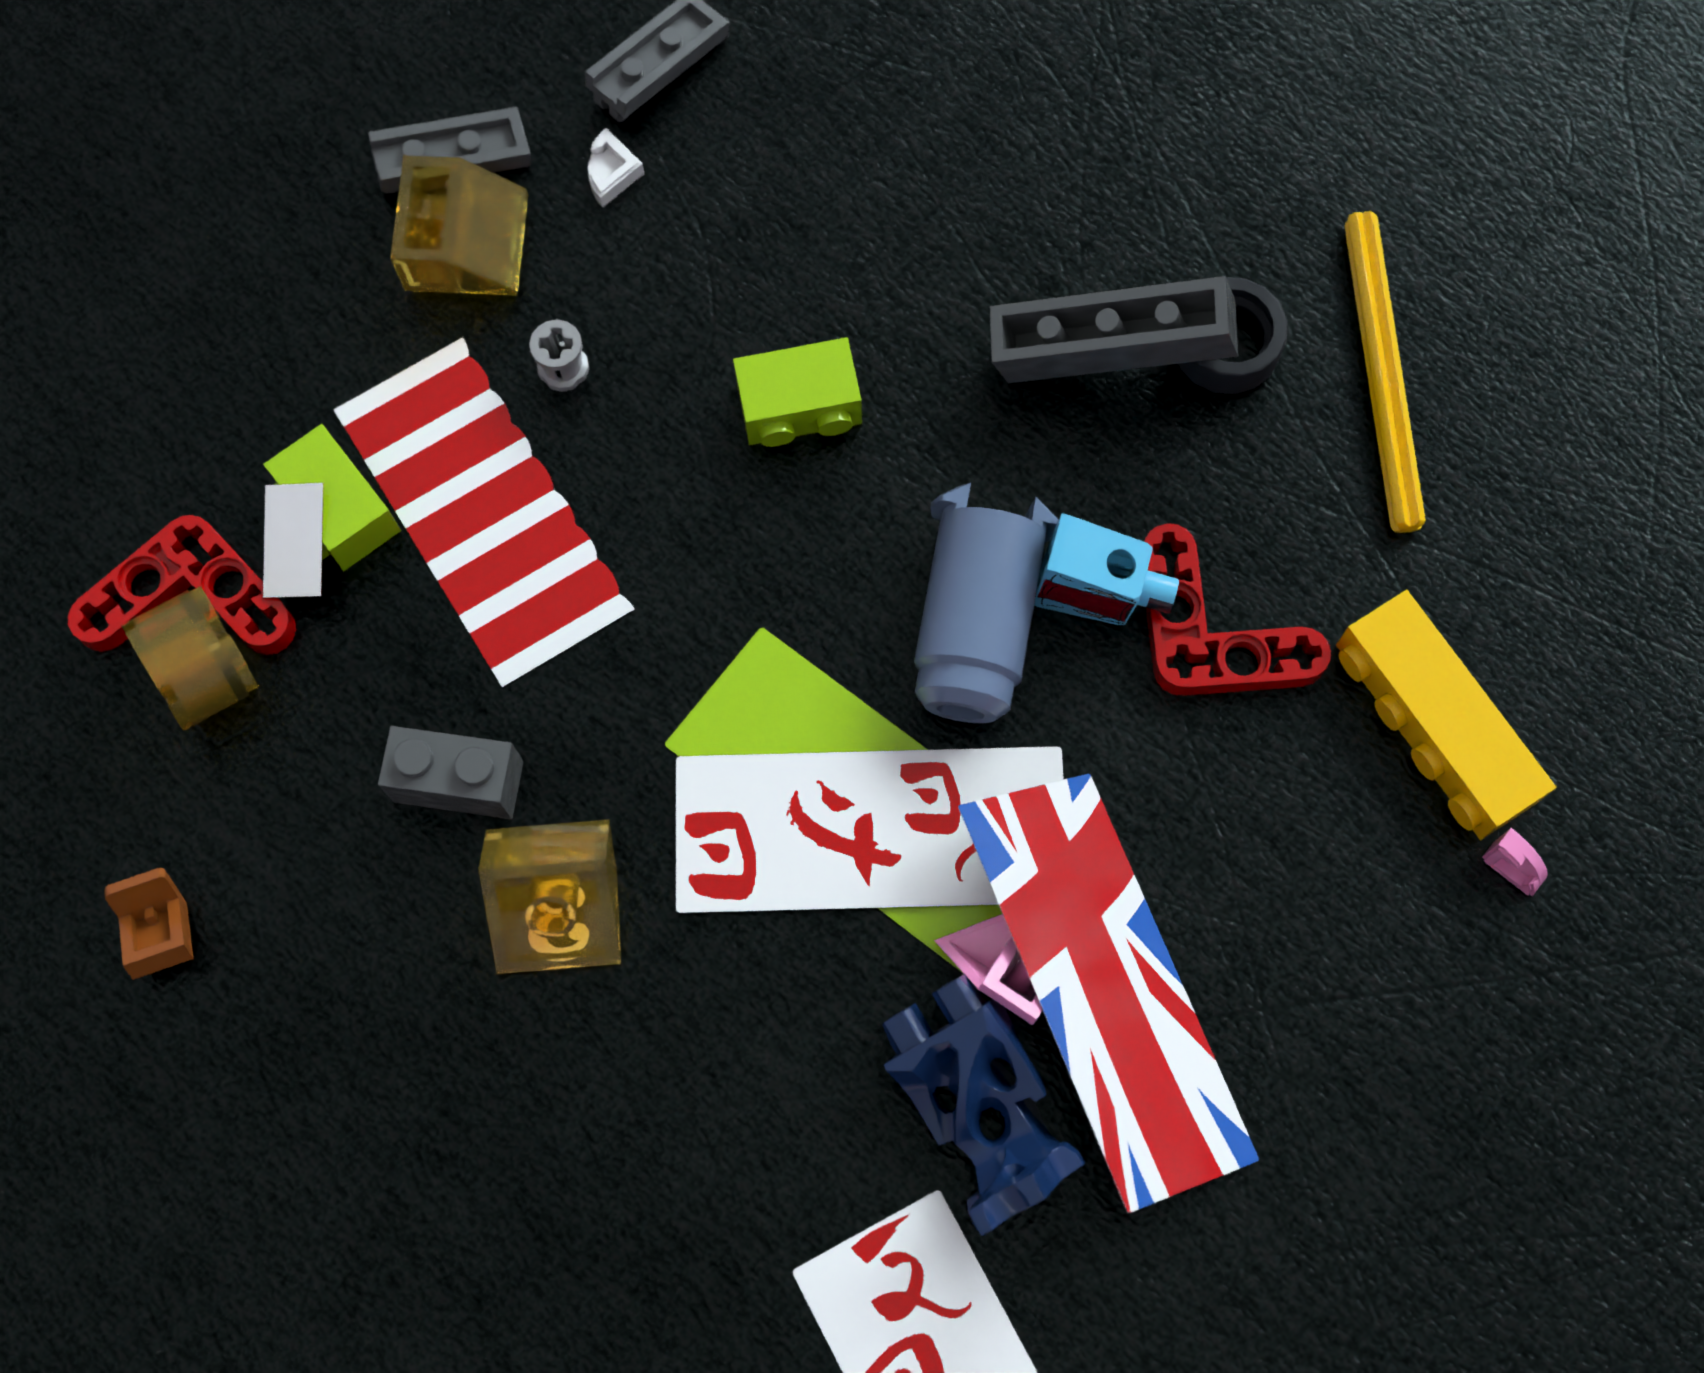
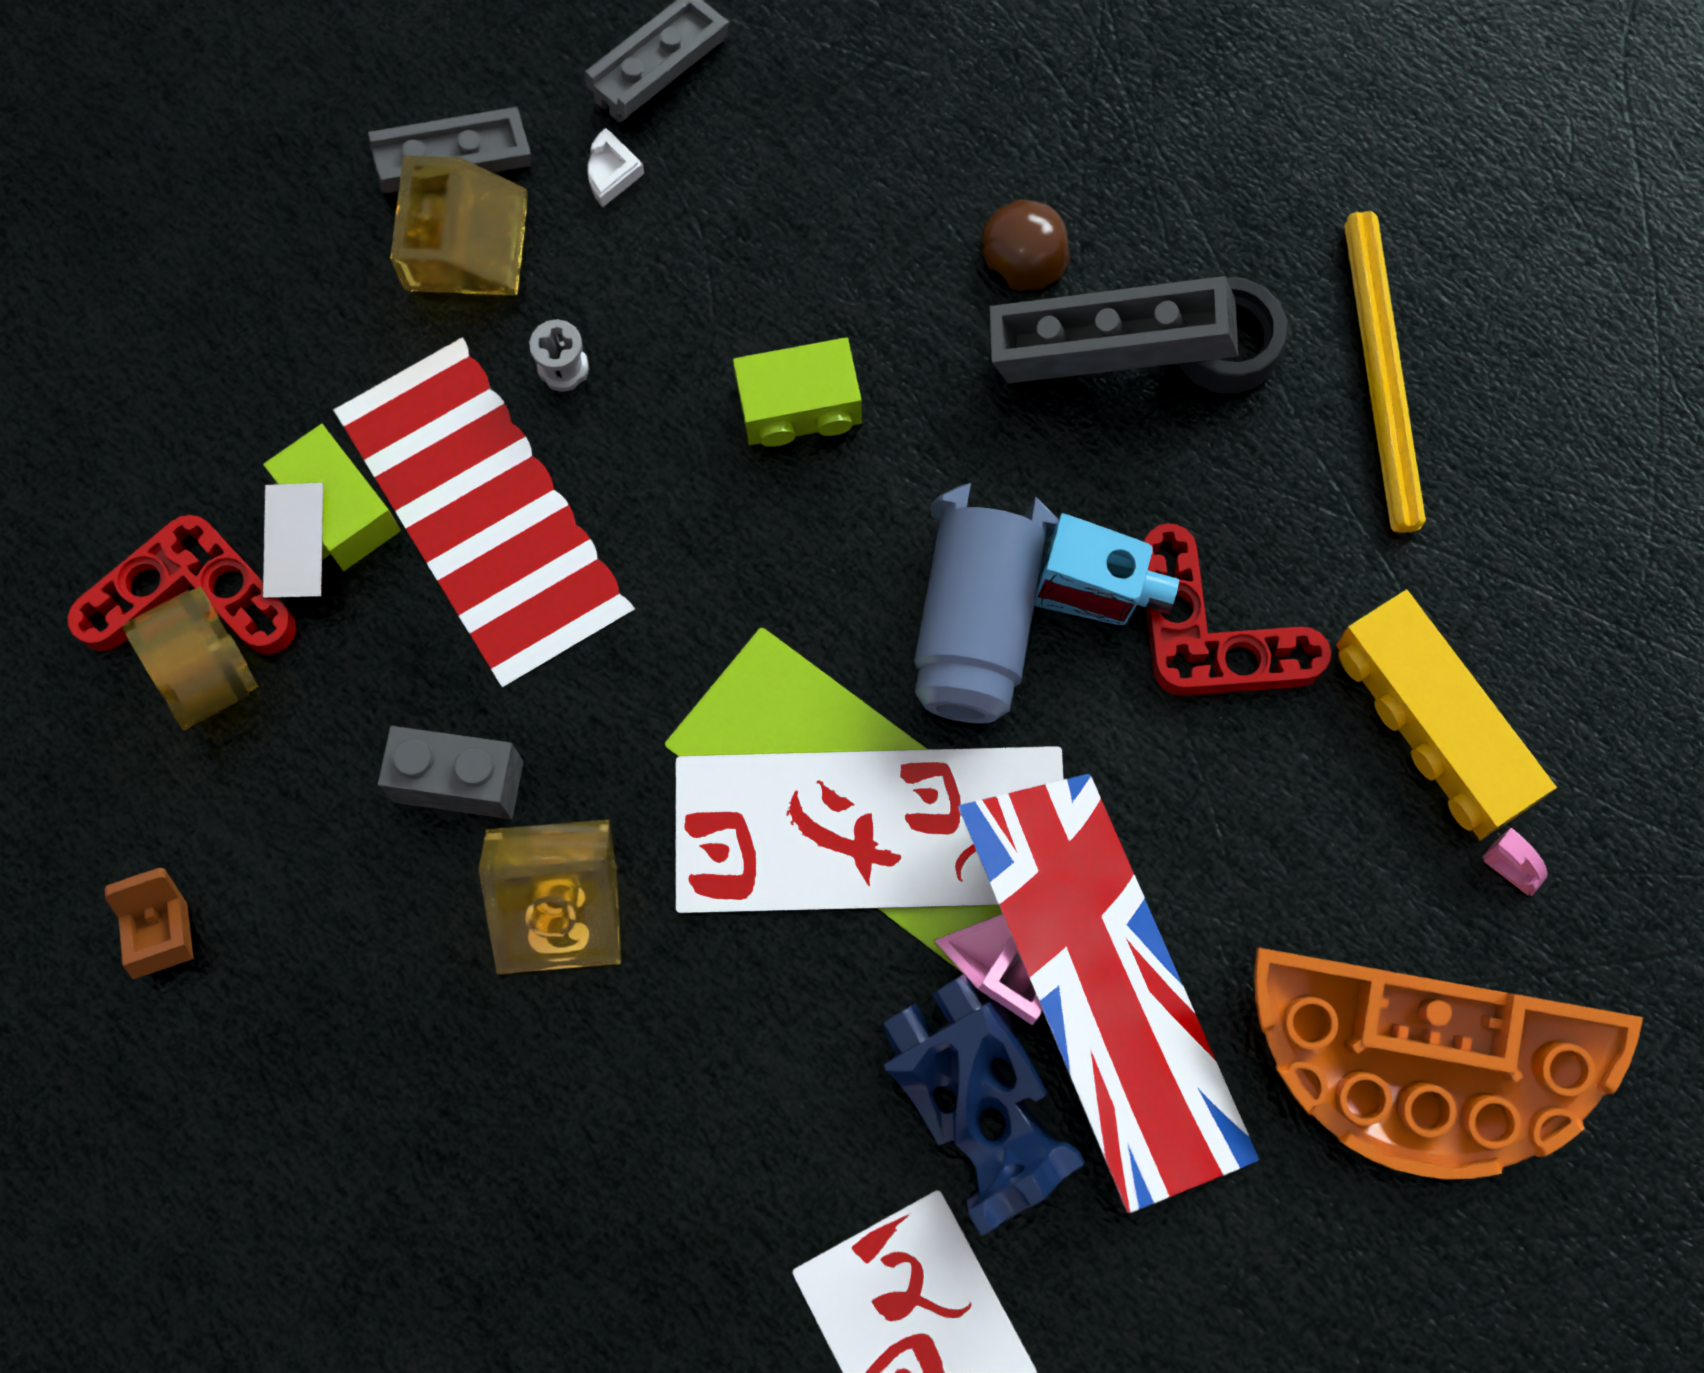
(1026, 244): none -> reddish brown hair
(1433, 1068): none -> orange brick

